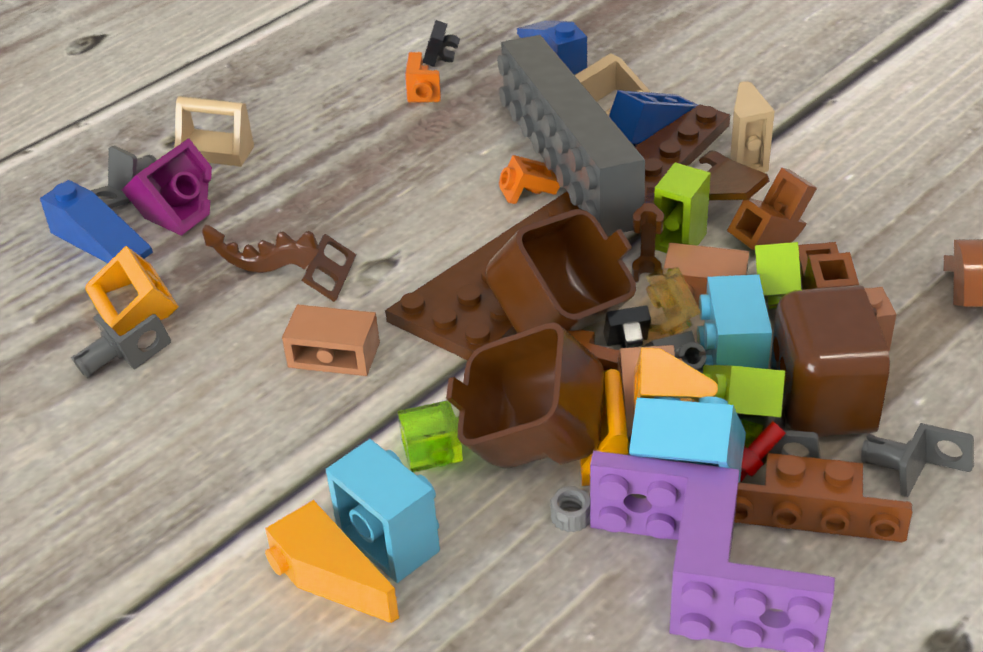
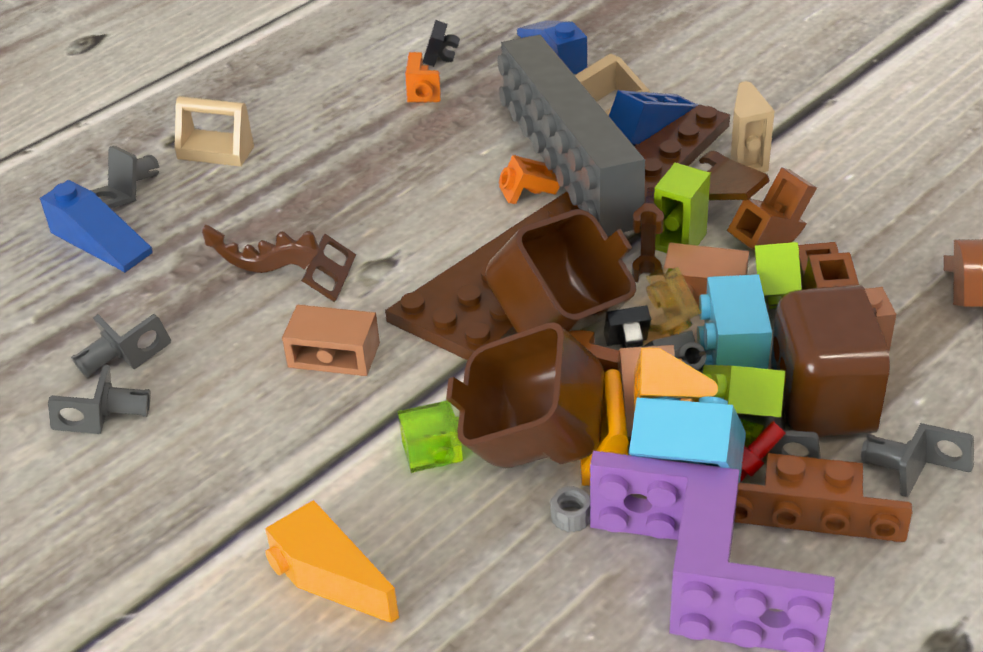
(105, 401): none -> dark grey bracket
(121, 271): light orange tile -> none
(173, 189): magenta slope -> none
(384, 509): medium azure brick -> none

